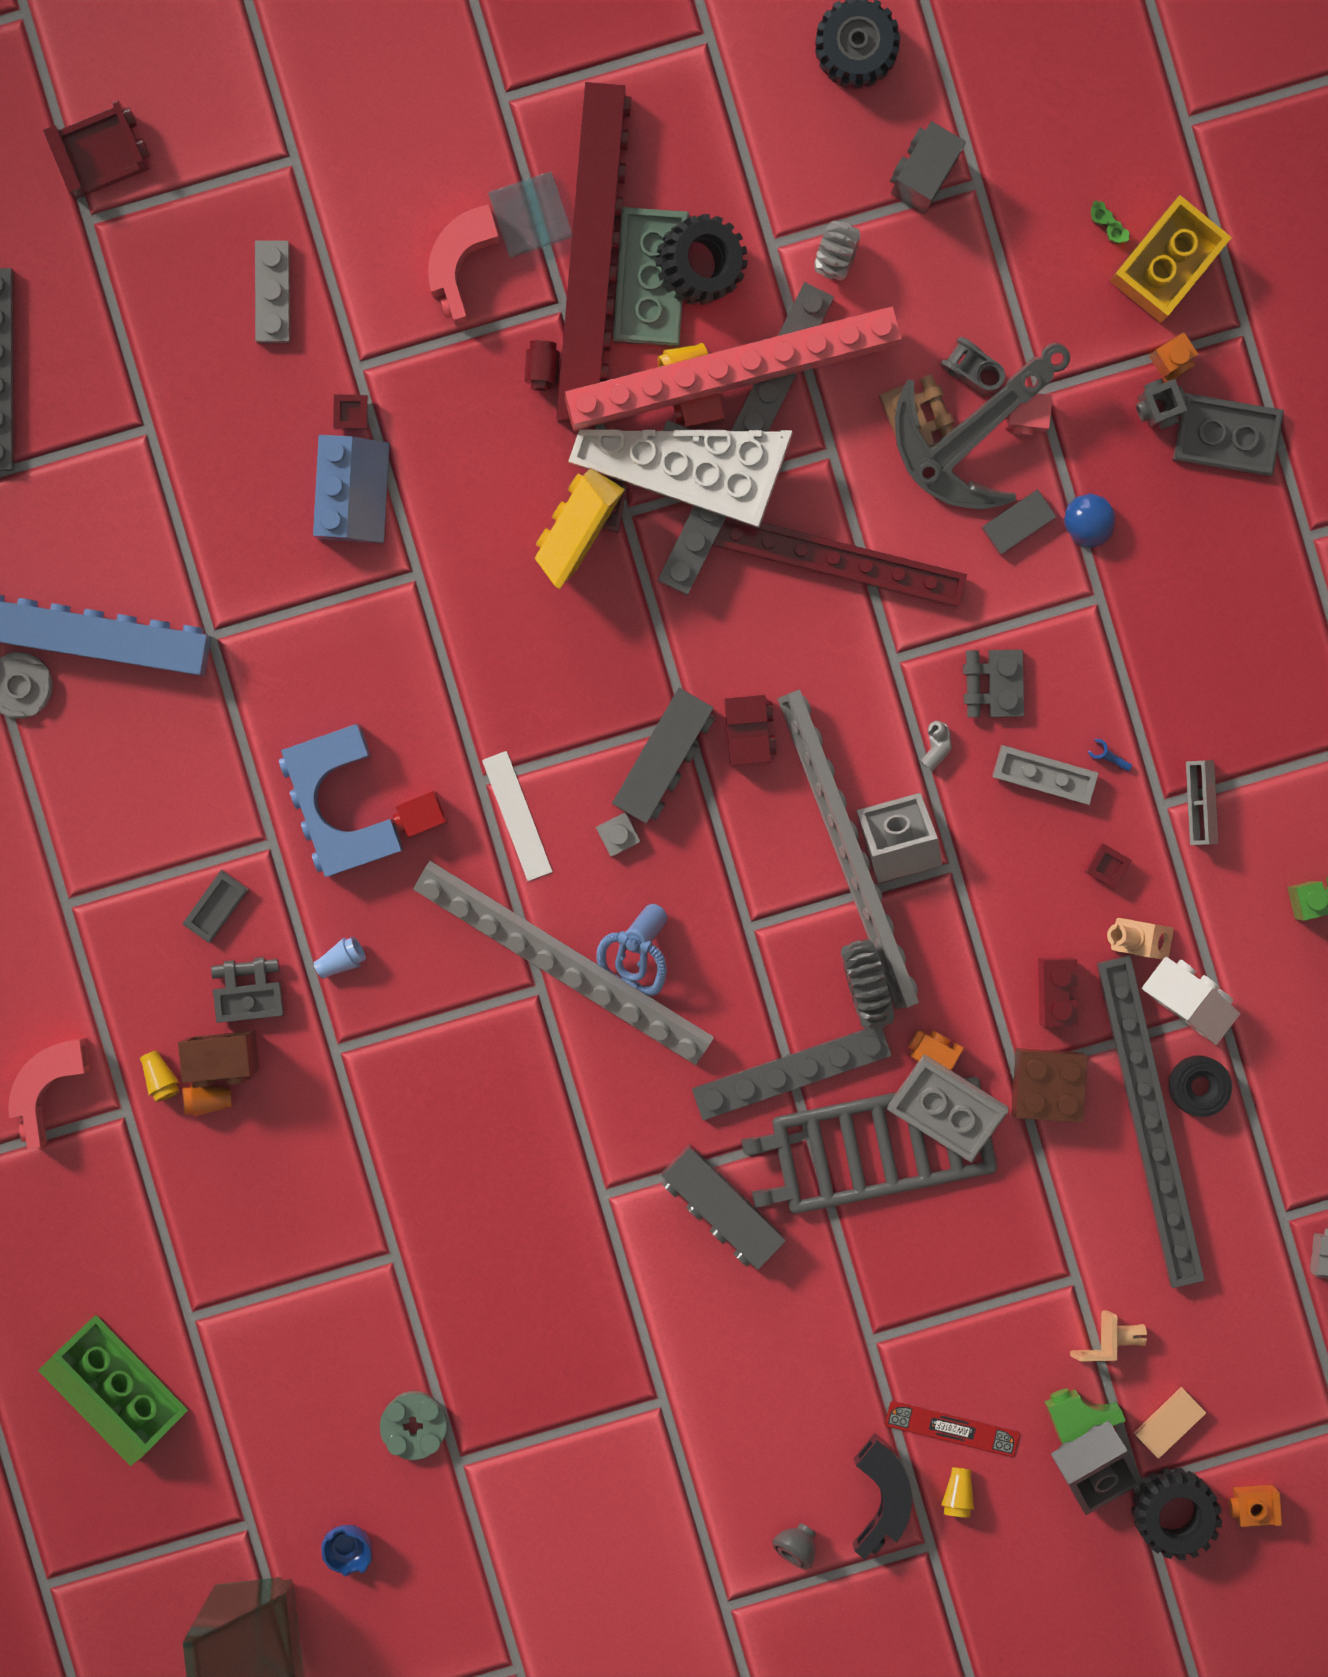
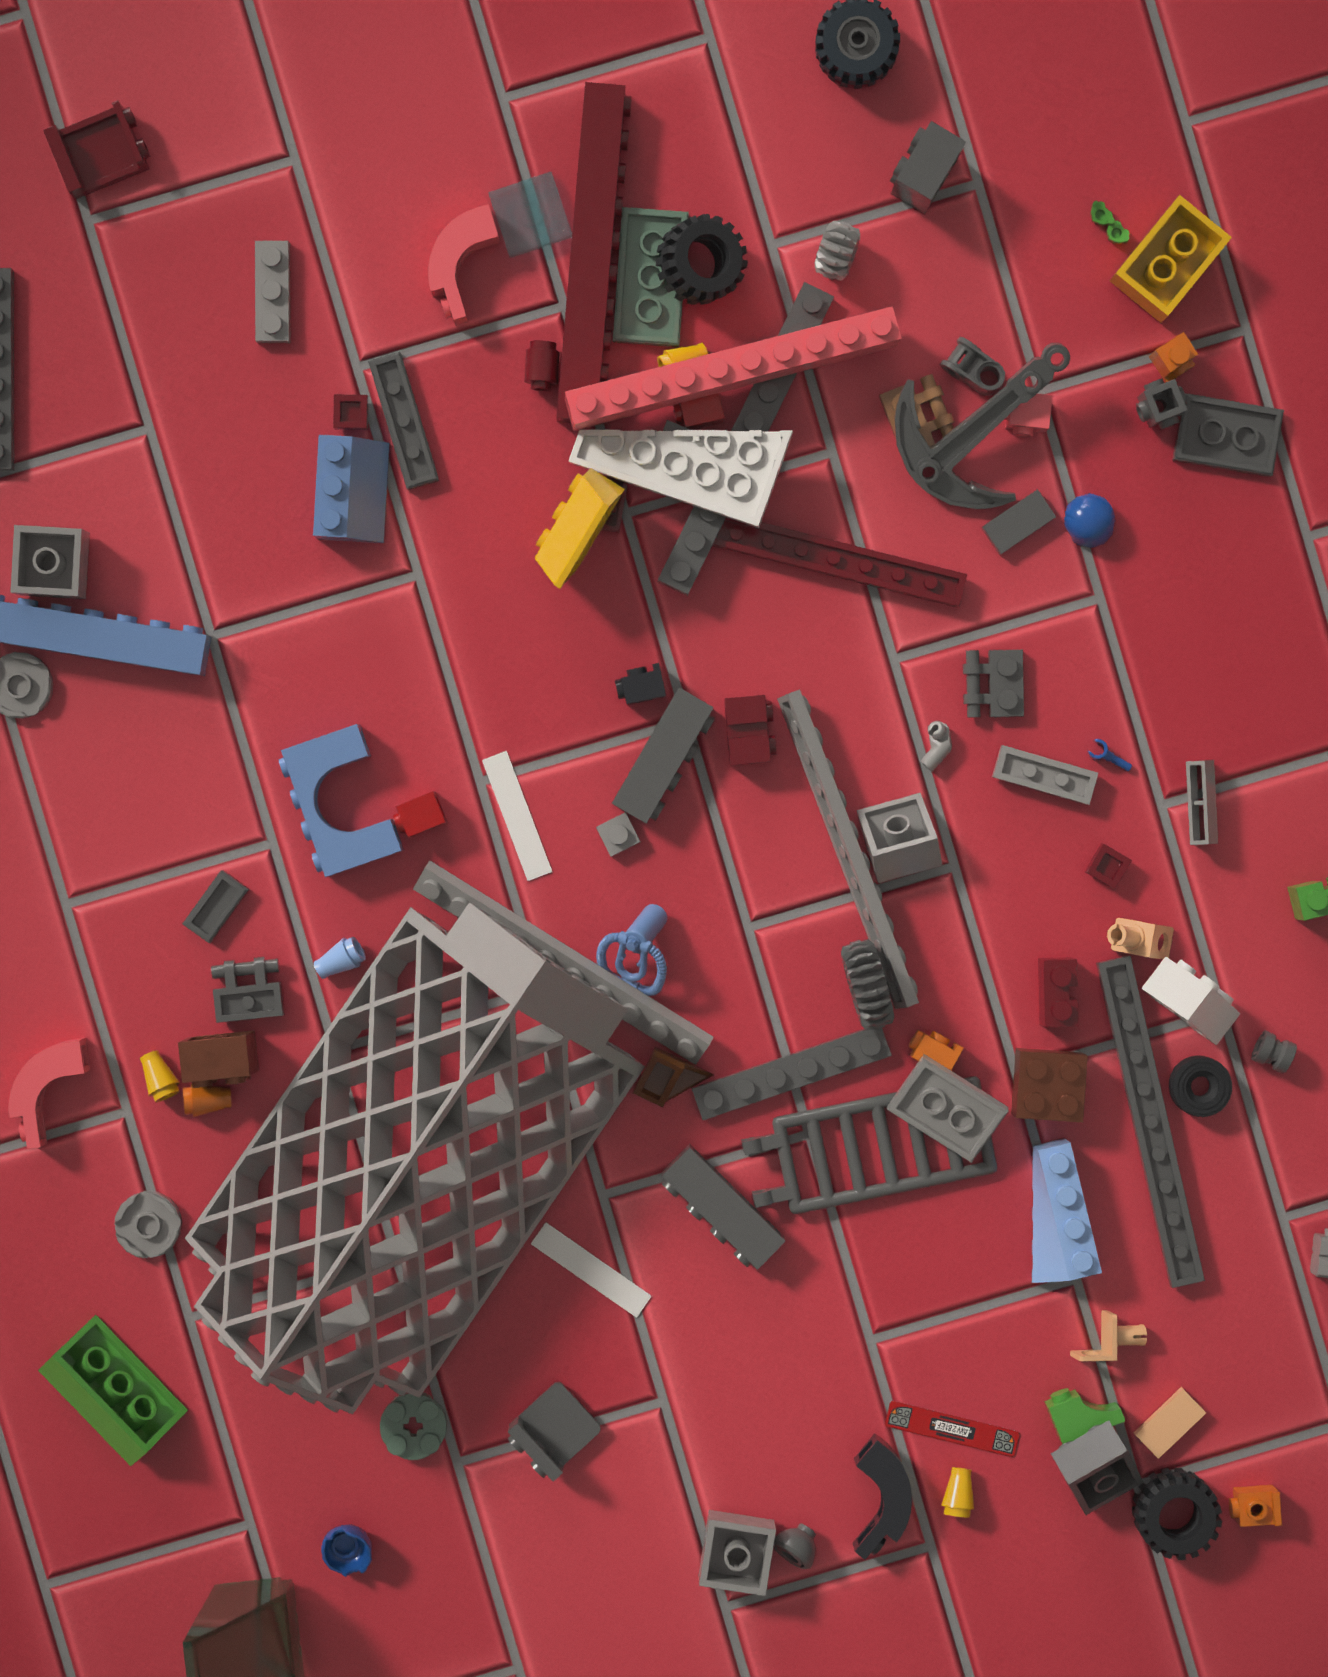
(50, 562): none -> light grey brick
(148, 1224): none -> light grey tile
(392, 1186): none -> light grey panel
(403, 420): none -> dark grey tile
(553, 1430): none -> dark grey bracket
(591, 1269): none -> white sticker
(641, 685): none -> black brick
(667, 1077): none -> reddish brown slope
(737, 1552): none -> light grey brick
(1061, 1225): none -> light blue wedge
(1271, 1050): none -> dark grey wheel

